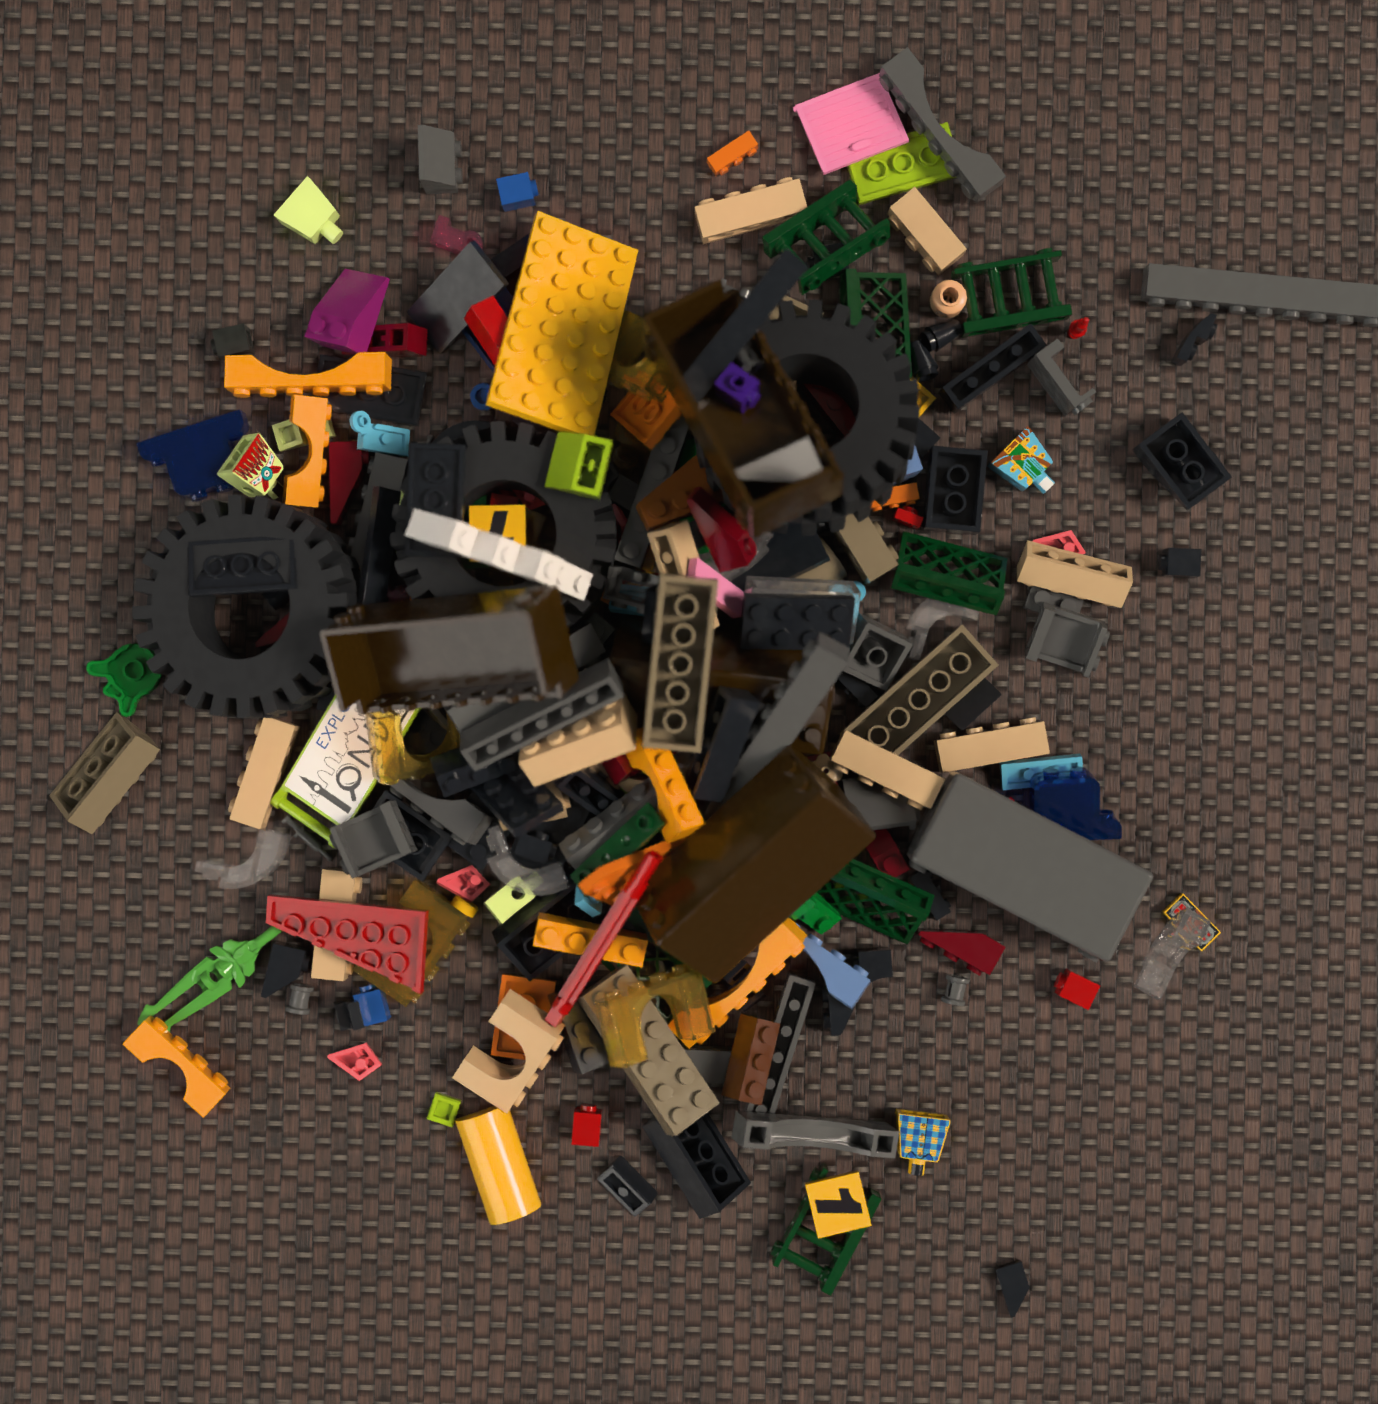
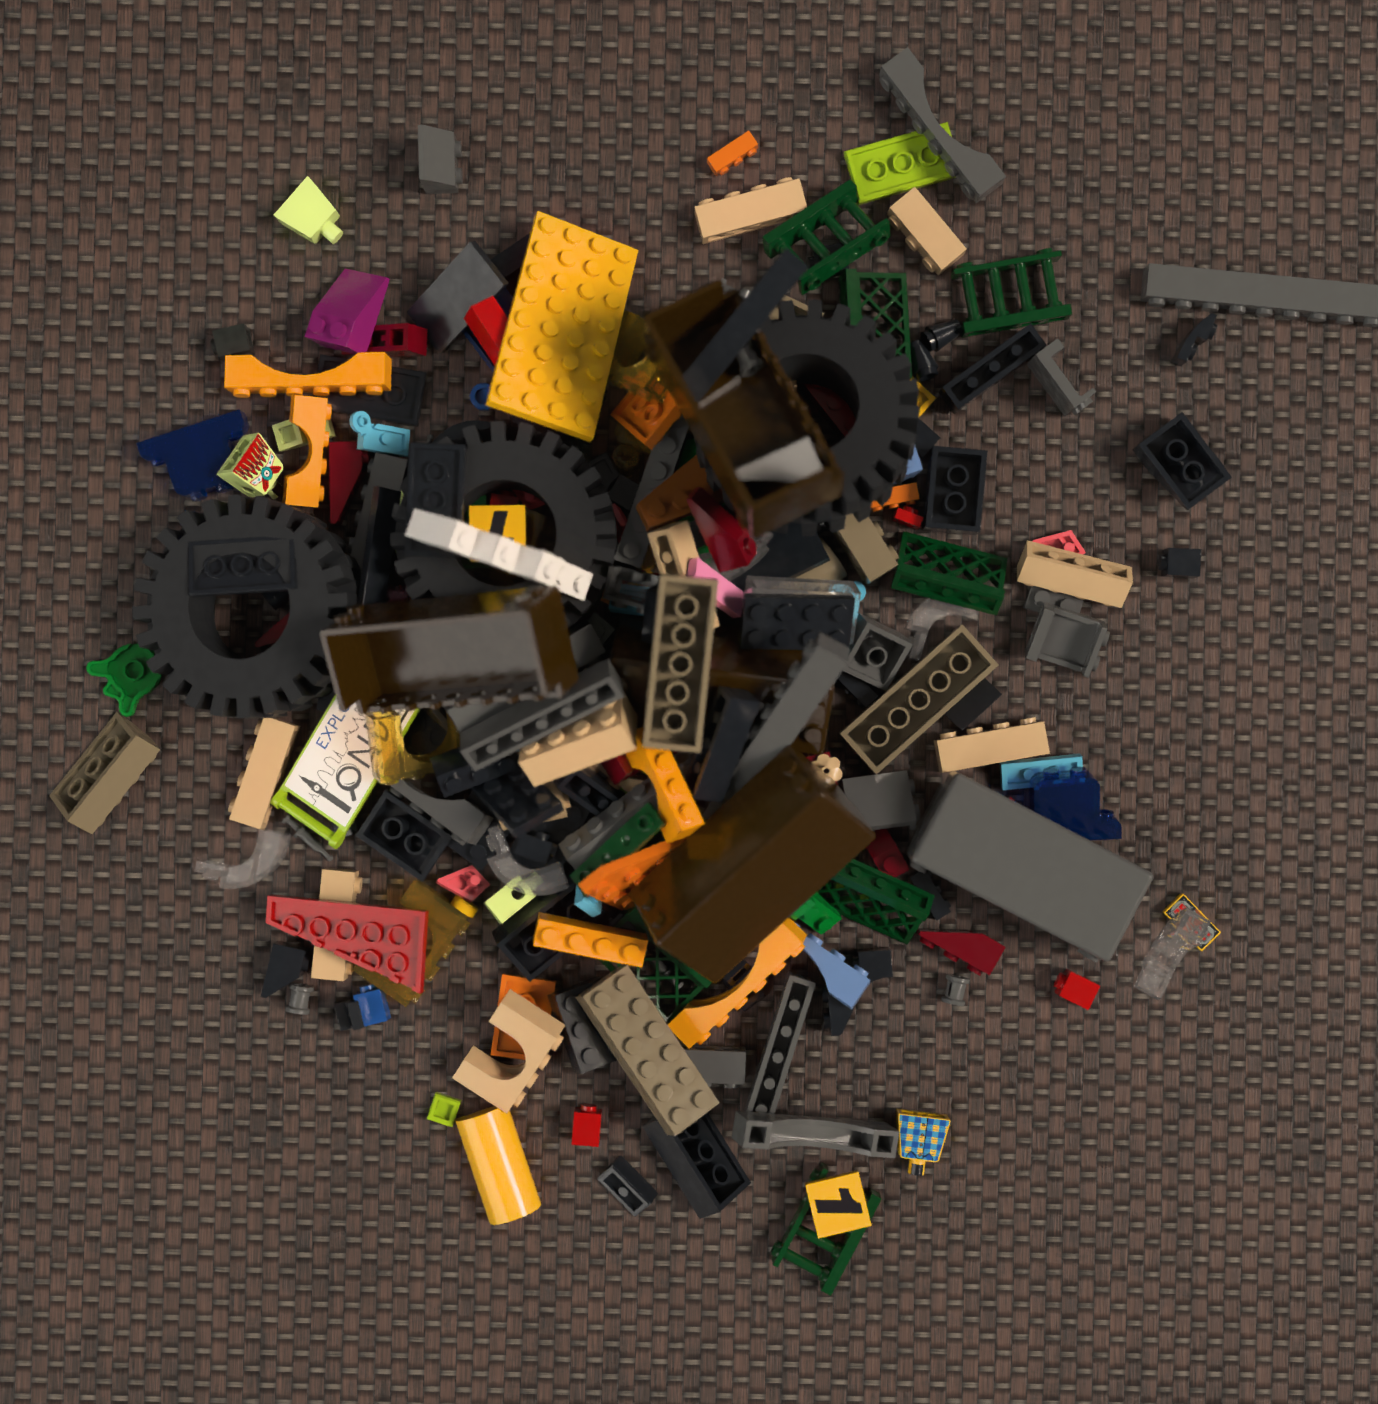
(155, 1041): light orange arch -> none
(234, 961): bright green sword -> none
(356, 1060): coral piece -> none
(372, 839): dark grey panel -> none
(452, 239): clear pink leg -> none
(517, 191): blue brick -> none
(579, 464): lime slope -> none
(603, 938): piece -> none
(621, 1012): clear yellow arch -> none
(737, 388): dark purple brick -> none
(750, 1059): reddish brown brick -> none
(851, 124): bright pink piece -> none
(886, 769): tan brick -> none
(951, 290): light nougat head -> none
(1013, 1284): black tile -> none
(1024, 463): torso -> none
(1078, 328): red piece -> none

